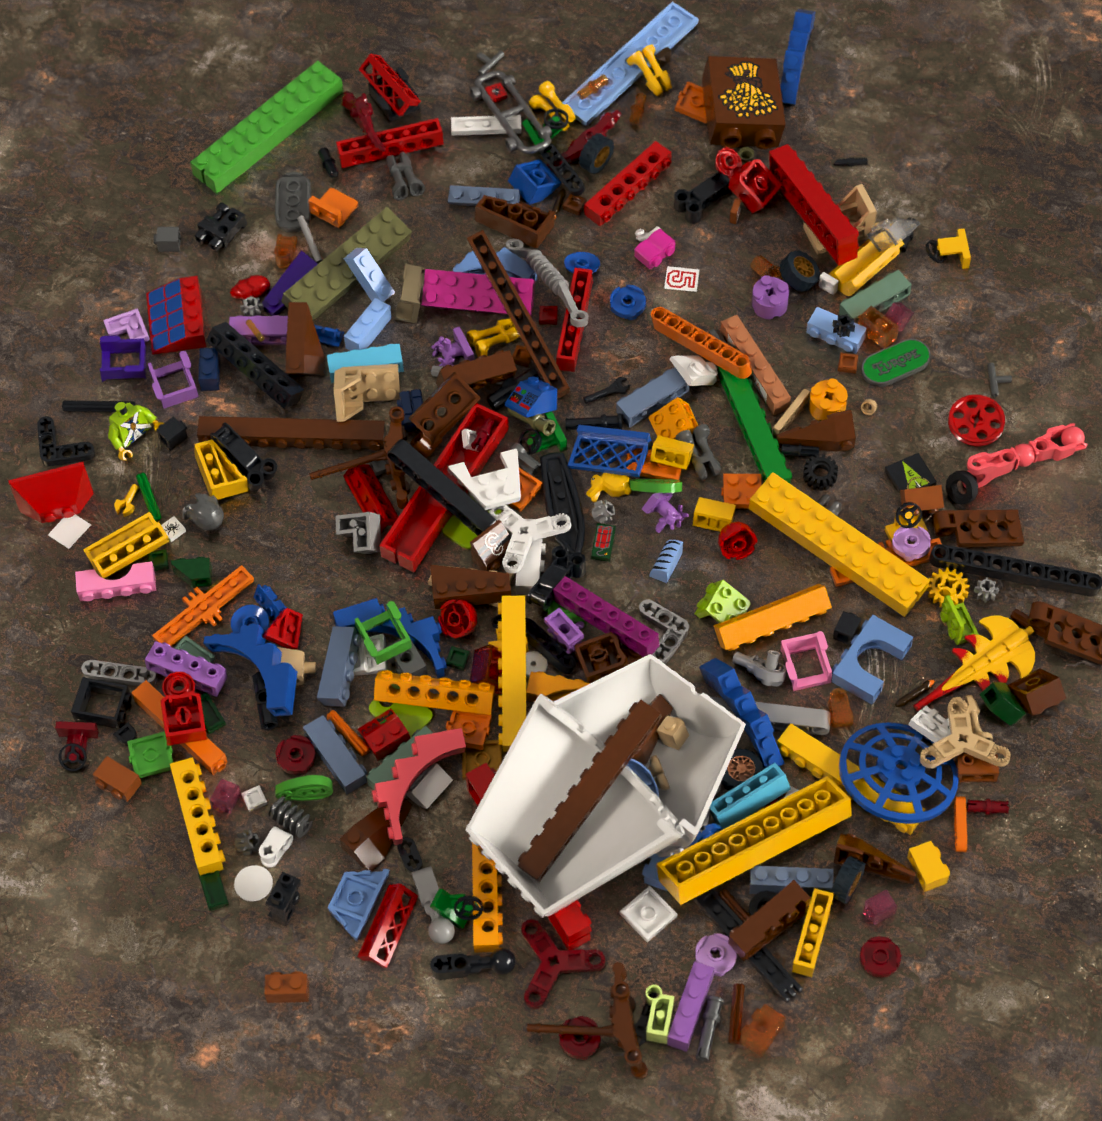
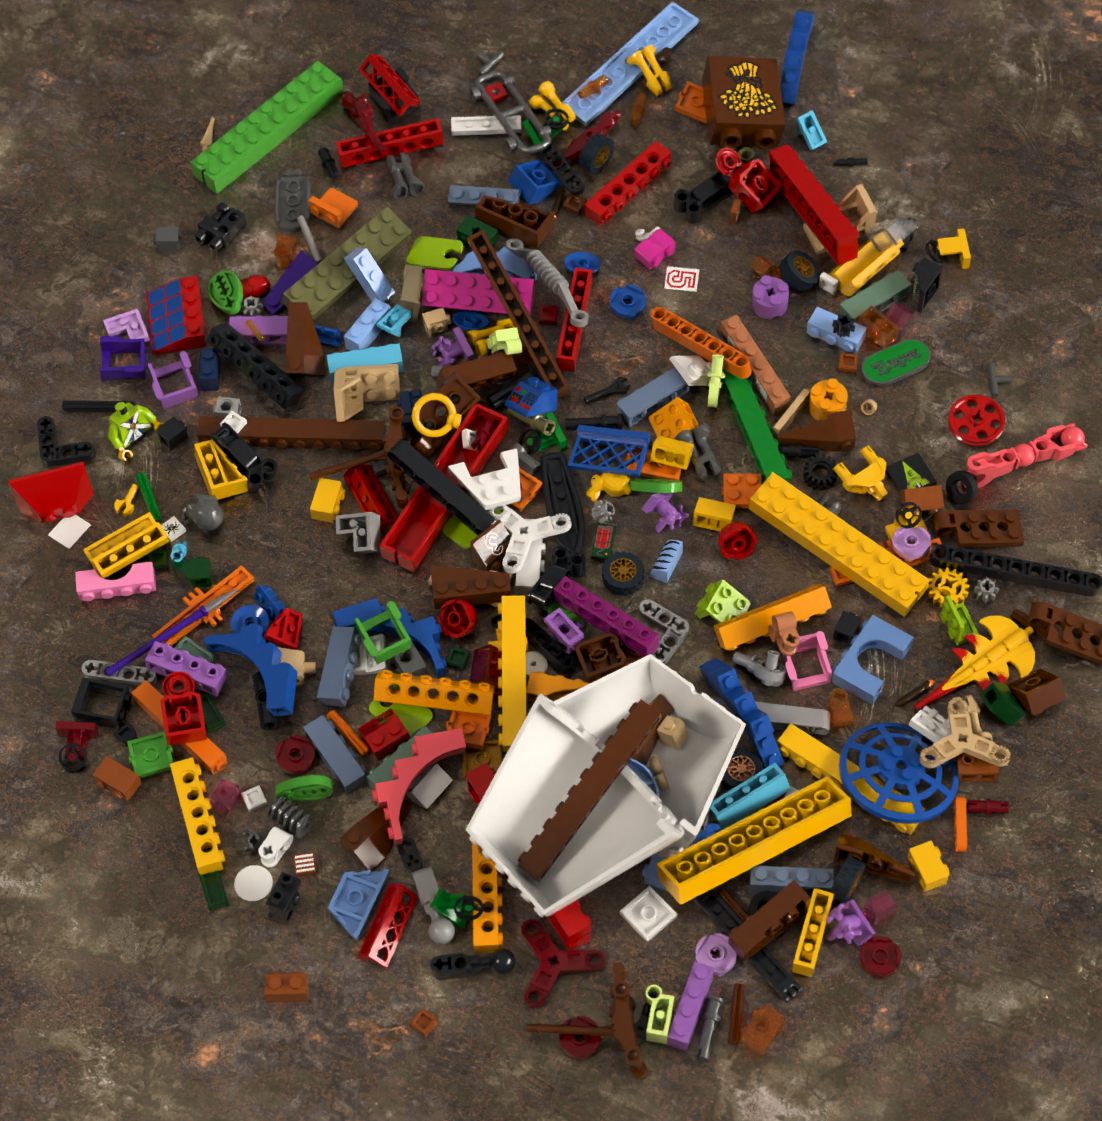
(179, 551): none -> medium azure axle
(195, 616): none -> dark purple piece
(207, 140): none -> tan piece
(224, 403): none -> light grey brick
(234, 292): none -> bright green piece
(235, 421): none -> white tile
(305, 864): none -> dark orange tile
(327, 500): none -> yellow brick
(395, 320): none -> medium azure slope
(423, 1022): none -> dark orange tile
(431, 252): none -> lime piece
(435, 321): none -> tan brick
(453, 418): none -> yellow piece
(470, 320): none -> blue dish
(471, 226): none -> dark green brick
(505, 340): none -> yellowish green hinge
(623, 573): none -> black wheel
(715, 383): none -> yellowish green pin
(784, 632): none -> nougat piece
(811, 130): none -> medium azure slope
(852, 922): none -> medium lavender piece
(867, 480): none -> yellow connector
(925, 282): none -> black slope

